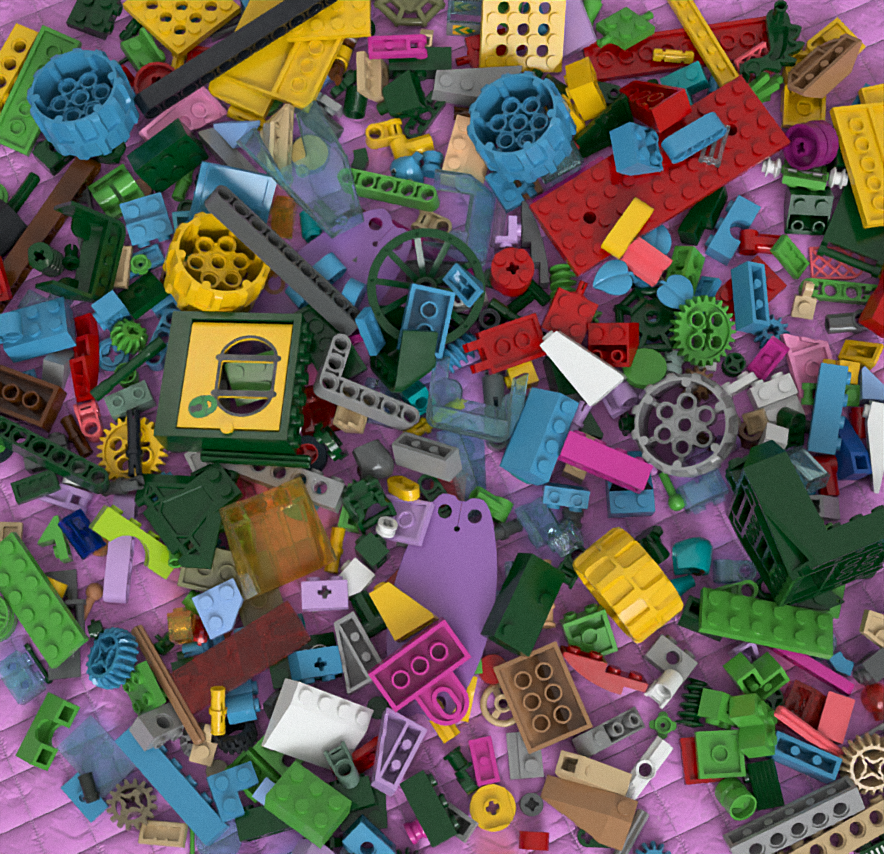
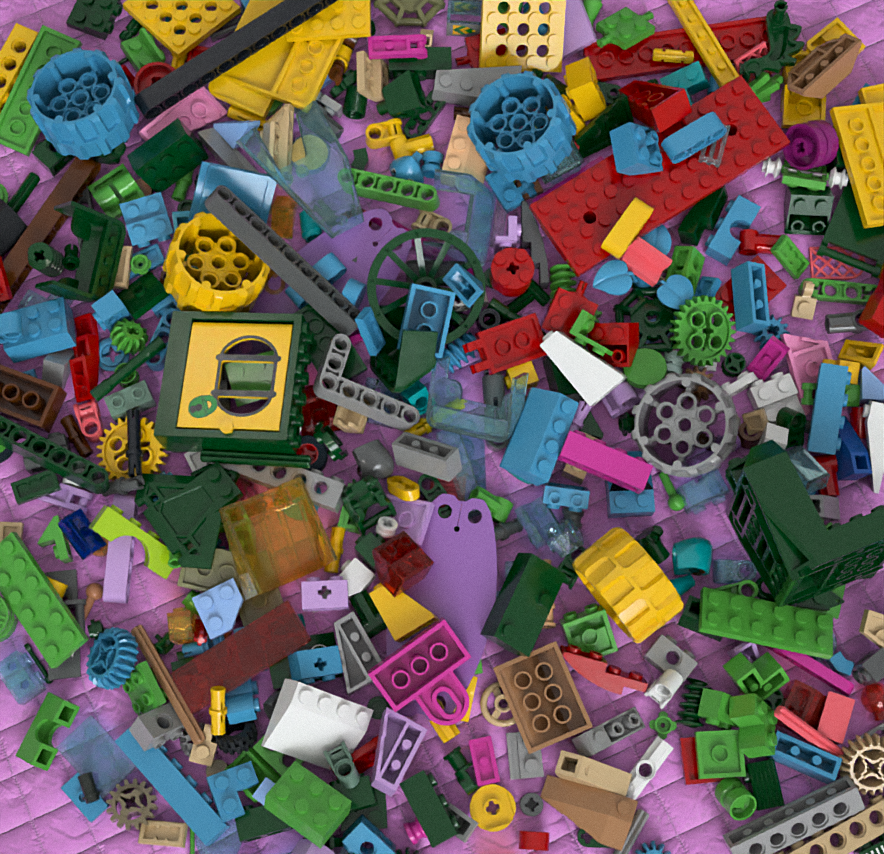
(400, 563): none -> clear red slope
(488, 663): red piece -> none
(584, 325): none -> bright green bracket

